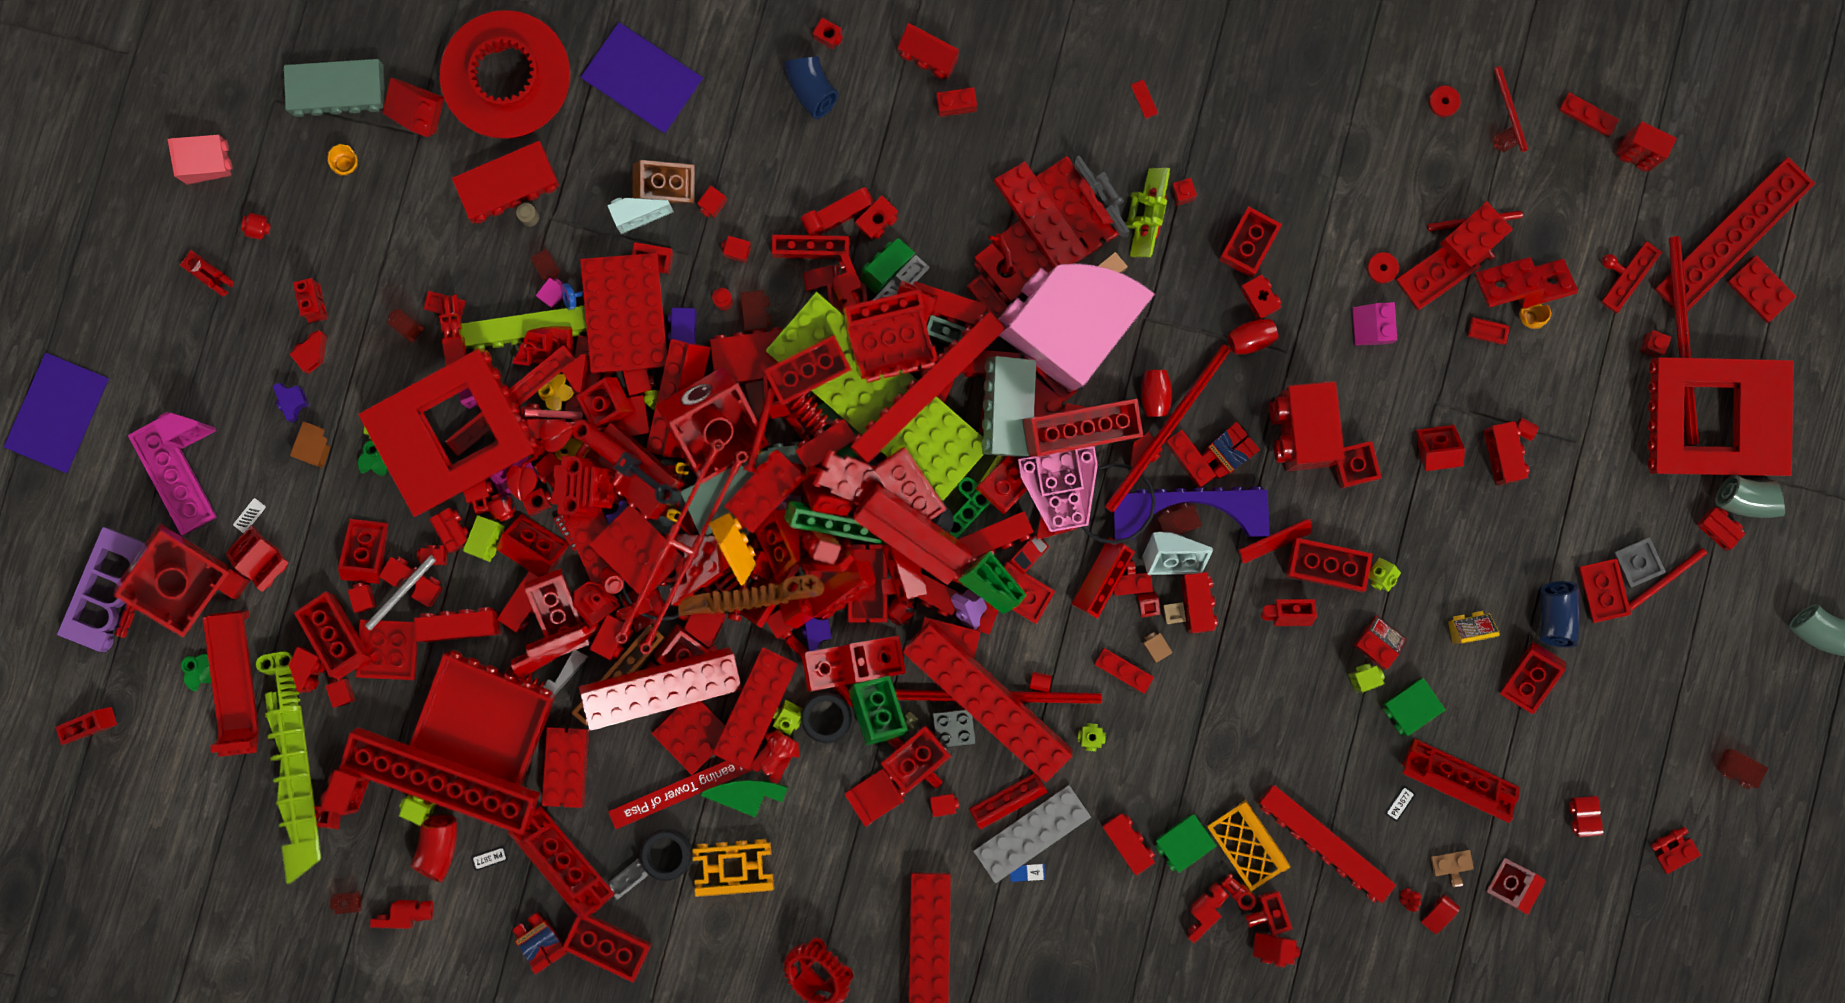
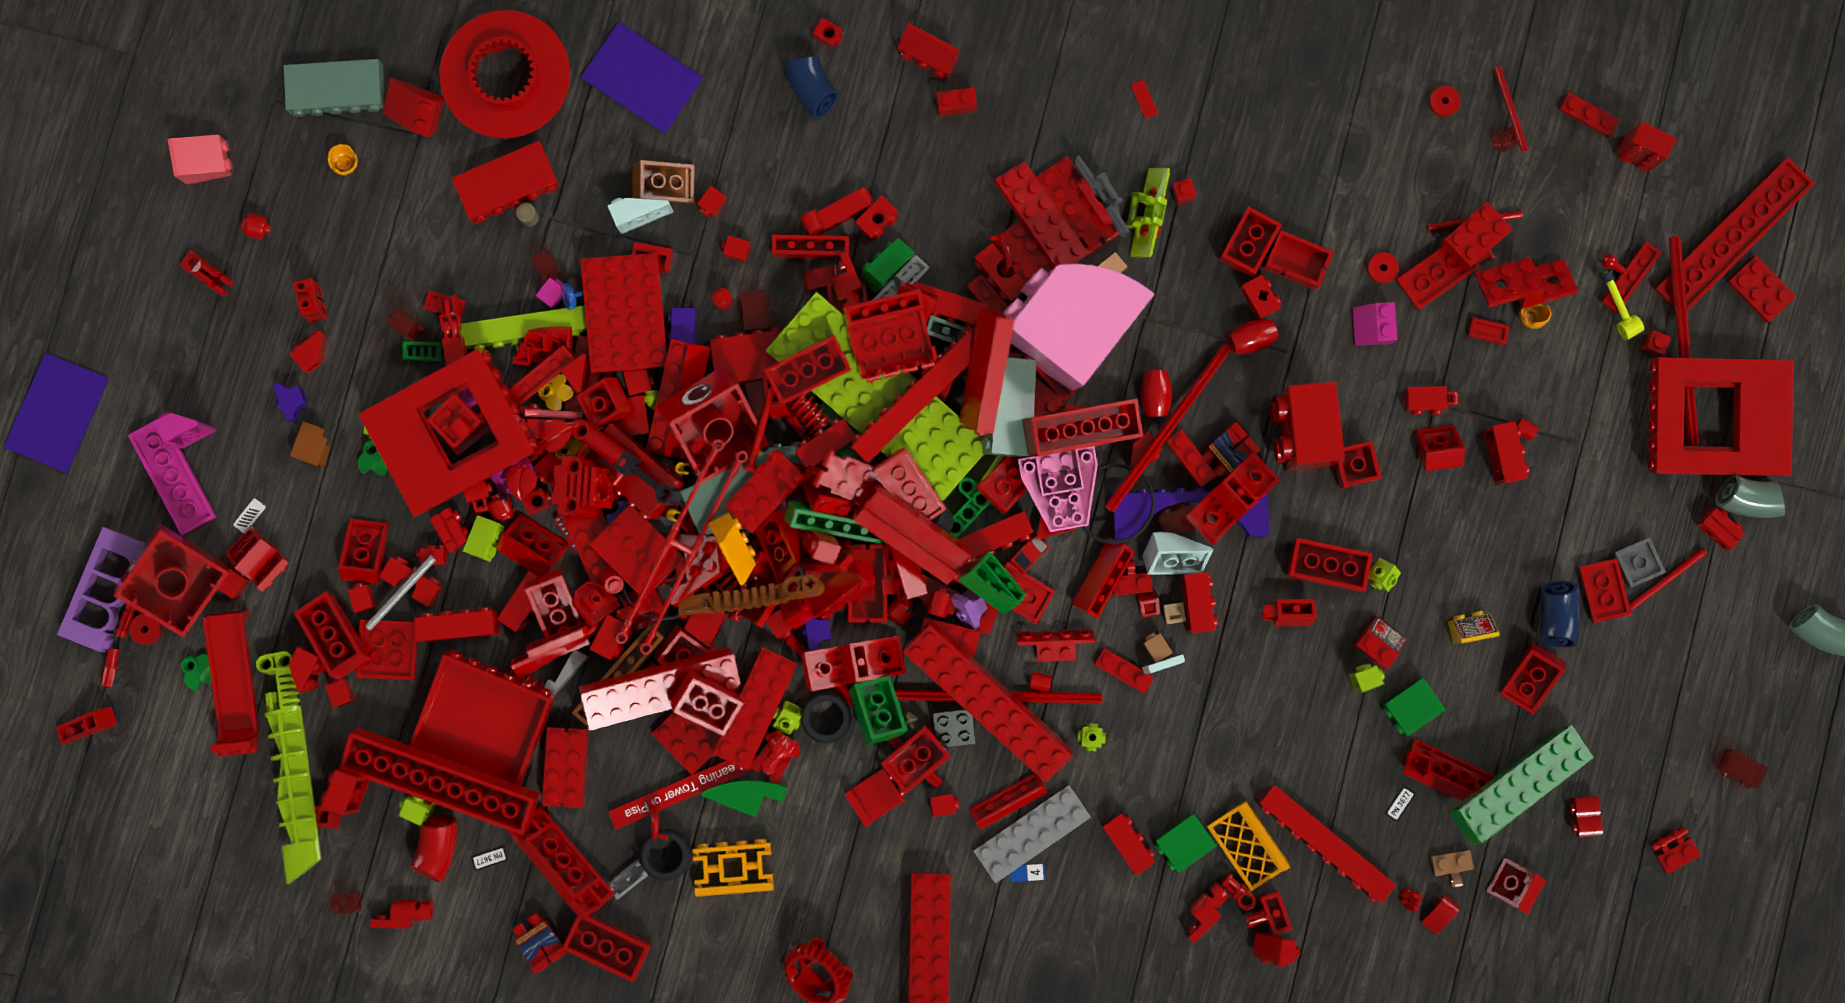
(110, 667): none -> red axle
(137, 633): none -> red piece
(405, 358): none -> green slope
(454, 420): none -> red plate
(653, 809): none -> red piece
(706, 703): none -> red brick
(938, 602): none -> red brick
(986, 371): none -> red brick
(1056, 644): none -> red bracket
(1163, 664): none -> light aqua tile
(1232, 498): none -> red bracket
(1275, 541): red slope -> none
(1298, 260): none -> red piece
(1428, 400): none -> red brick
(1521, 785): none -> brick
(1629, 325): none -> neon yellow piece

